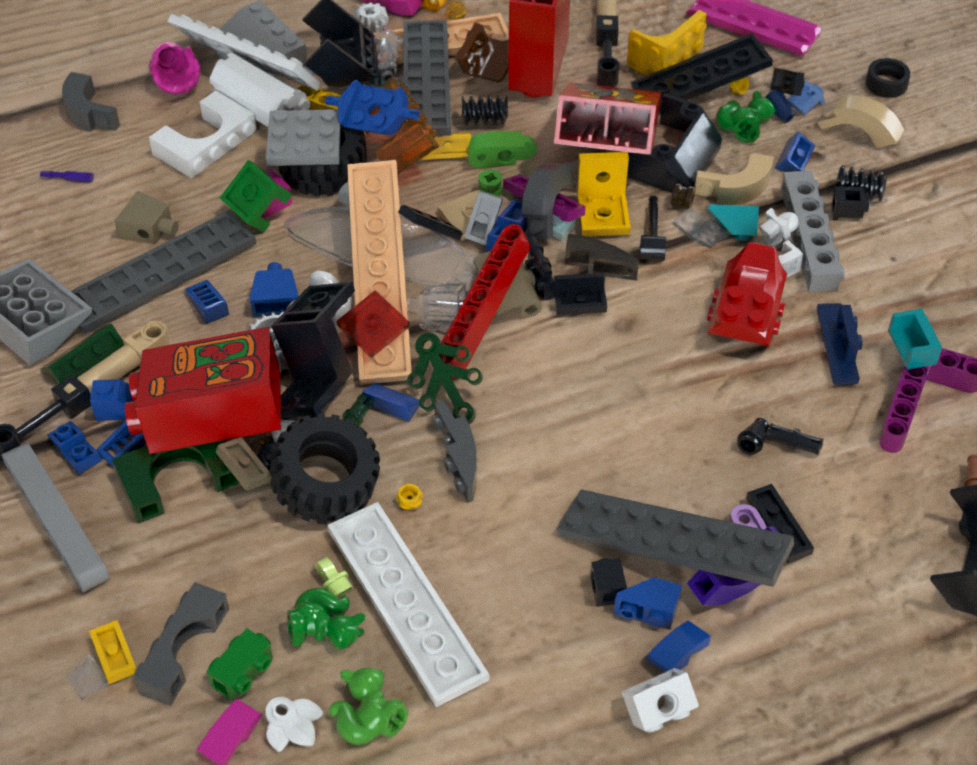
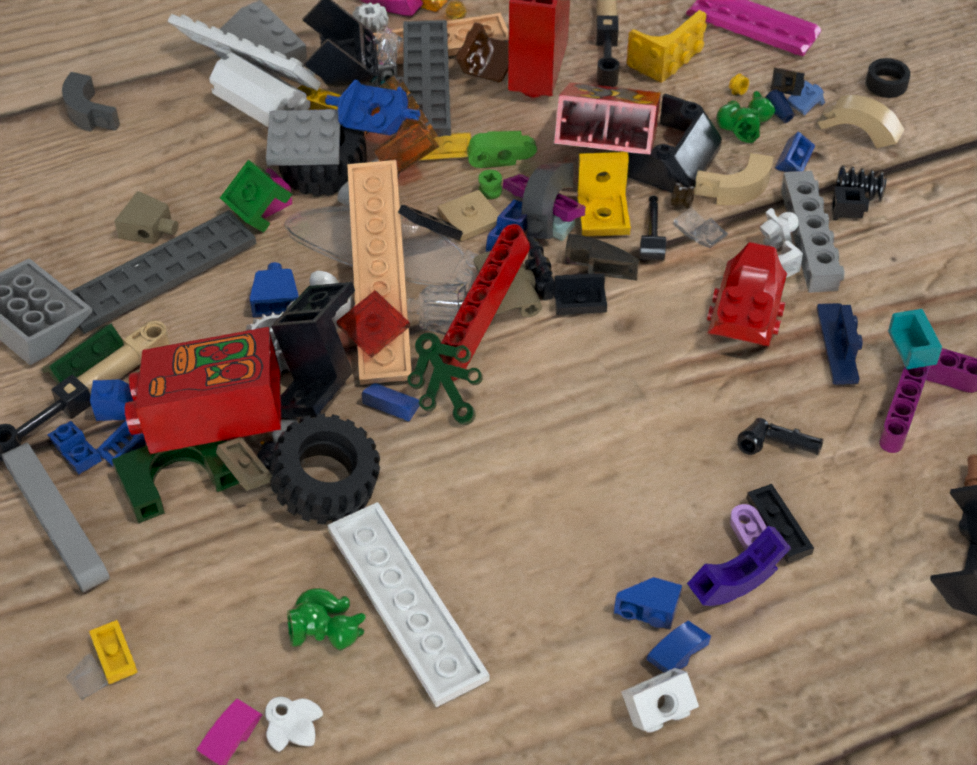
(69, 175): dark purple piece -> none
(174, 68): dark pink hair -> none
(194, 155): white arch -> none
(199, 612): dark grey arch -> none
(217, 305): blue slope -> none
(240, 664): green brick -> none
(334, 582): yellowish green piece -> none
(358, 410): clear green pin -> none
(374, 715): bright green animal -> none
(409, 491): yellow plate -> none
(460, 449): dark grey slope -> none
(483, 217): light grey slope -> none
(485, 110): black piece -> none
(607, 580): black brick -> none
(677, 537): dark grey plate -> none
(708, 70): black plate -> none
(736, 219): teal slope -> none

